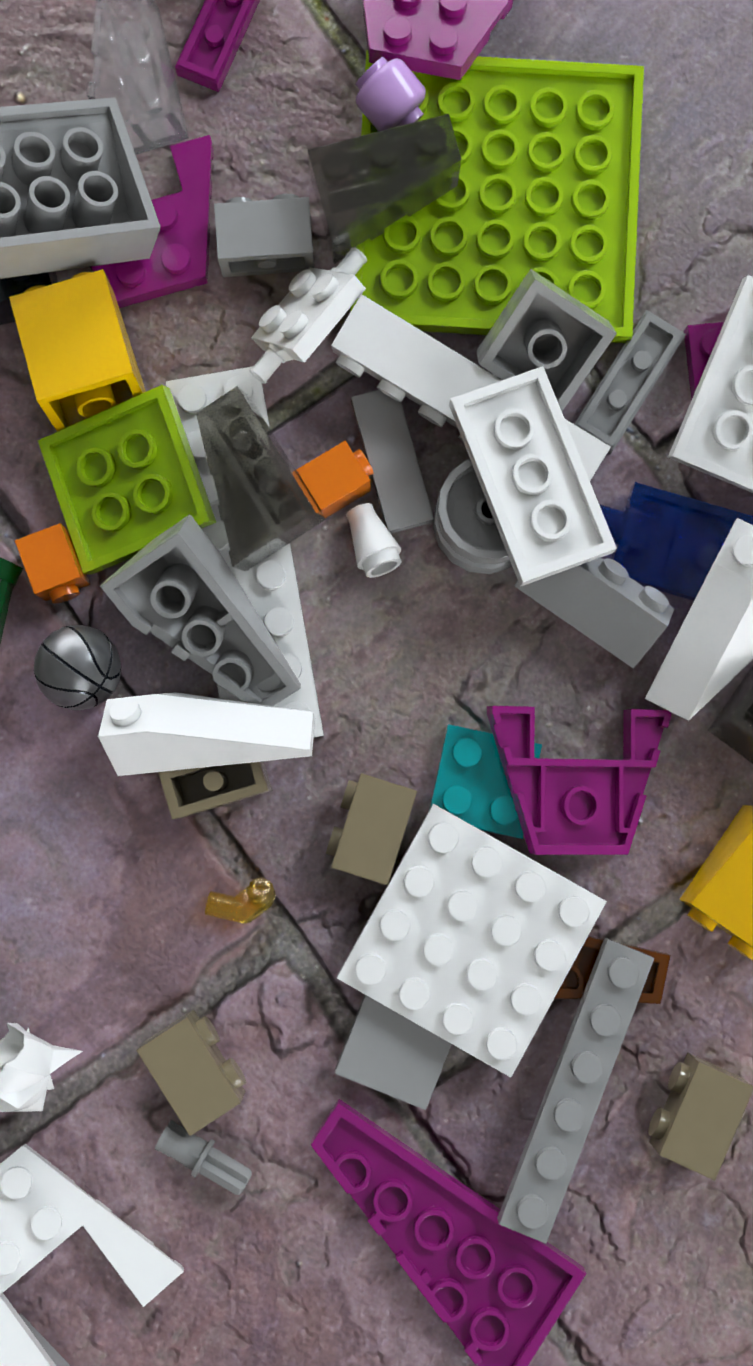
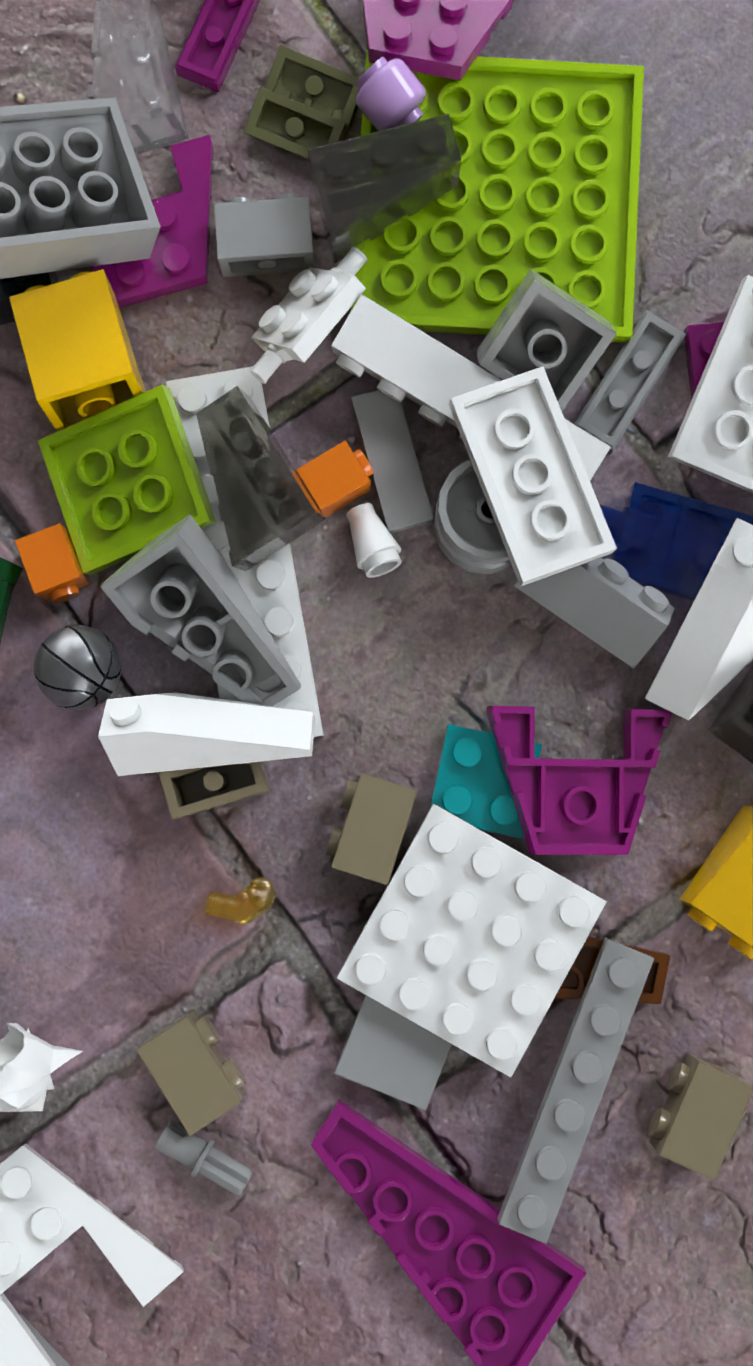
(303, 104): none -> olive slope

